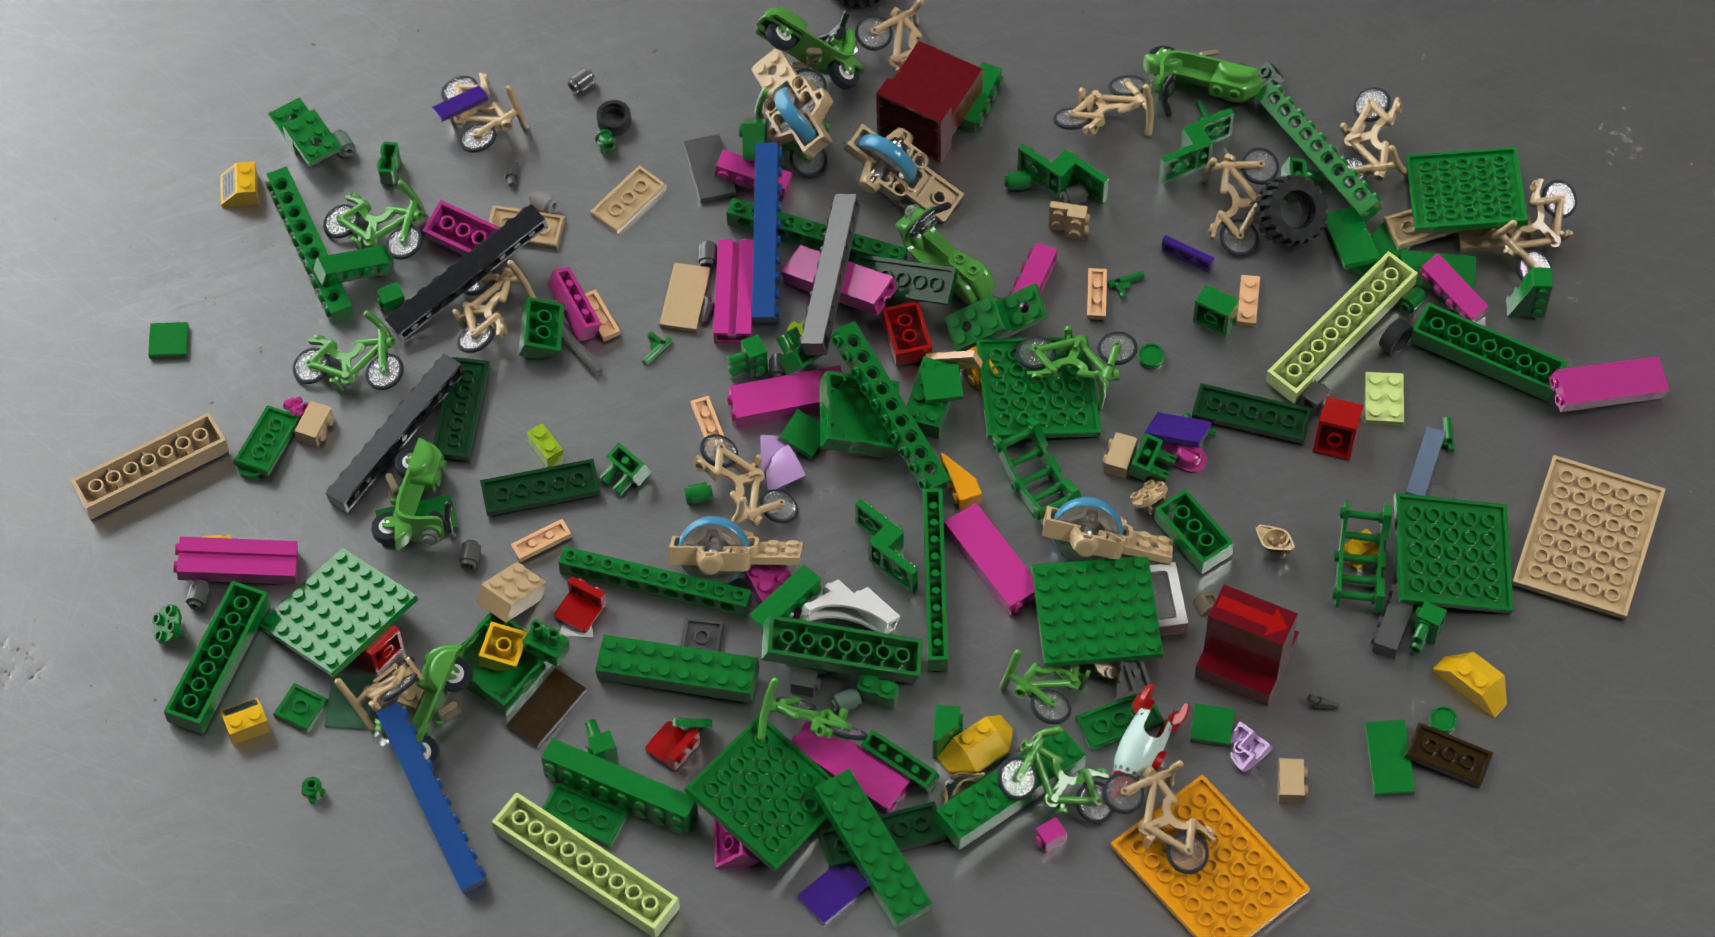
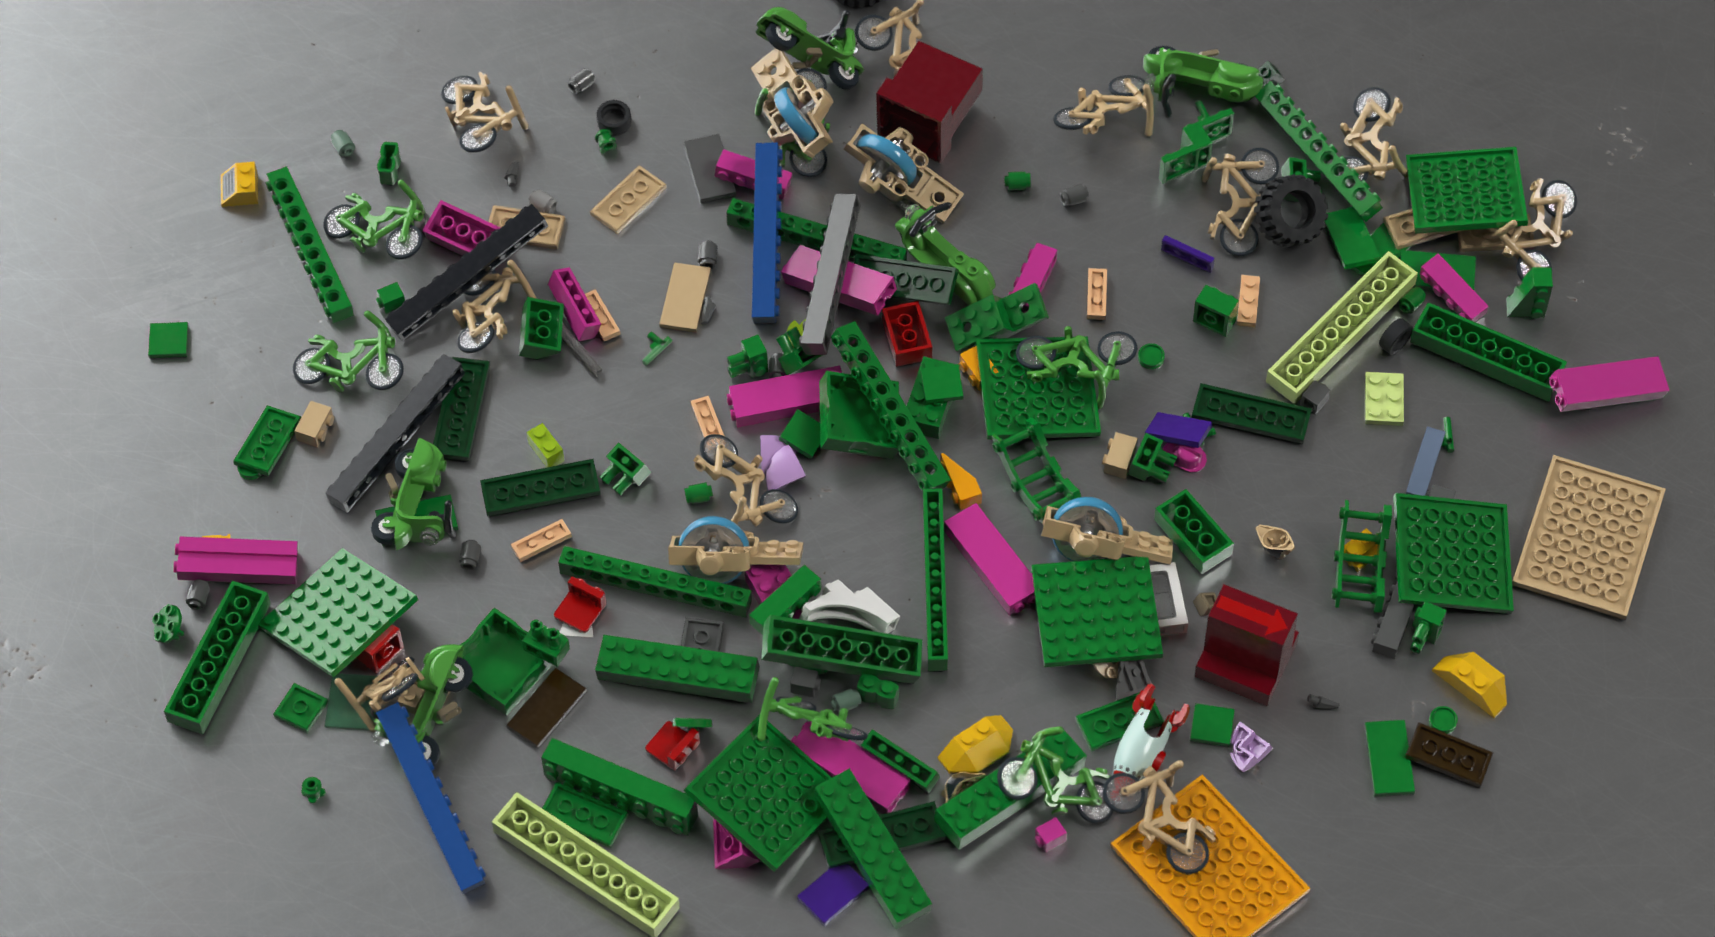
(149, 465): tan brick -> none
(245, 721): yellow slope -> none
(295, 406): dark pink piece -> none
(304, 132): green bracket -> none
(353, 265): green brick -> none
(460, 103): dark purple tile -> none
(501, 647): yellow slope -> none
(511, 592): tan brick -> none
(600, 743): green brick -> none
(733, 291): dark pink brick -> none
(753, 132): green wedge -> none
(886, 545): green bracket -> none
(946, 726): green slope -> none
(966, 359): light nougat plate -> none
(991, 80): green brick -> none
(1045, 704): bright green piece -> none
(1063, 172): green bracket -> none
(1069, 218): tan plate -> none
(1124, 283): green hose -> none
(1149, 495): tan plate -> none
(1291, 781): tan brick -> none
(1338, 428): red slope -> none

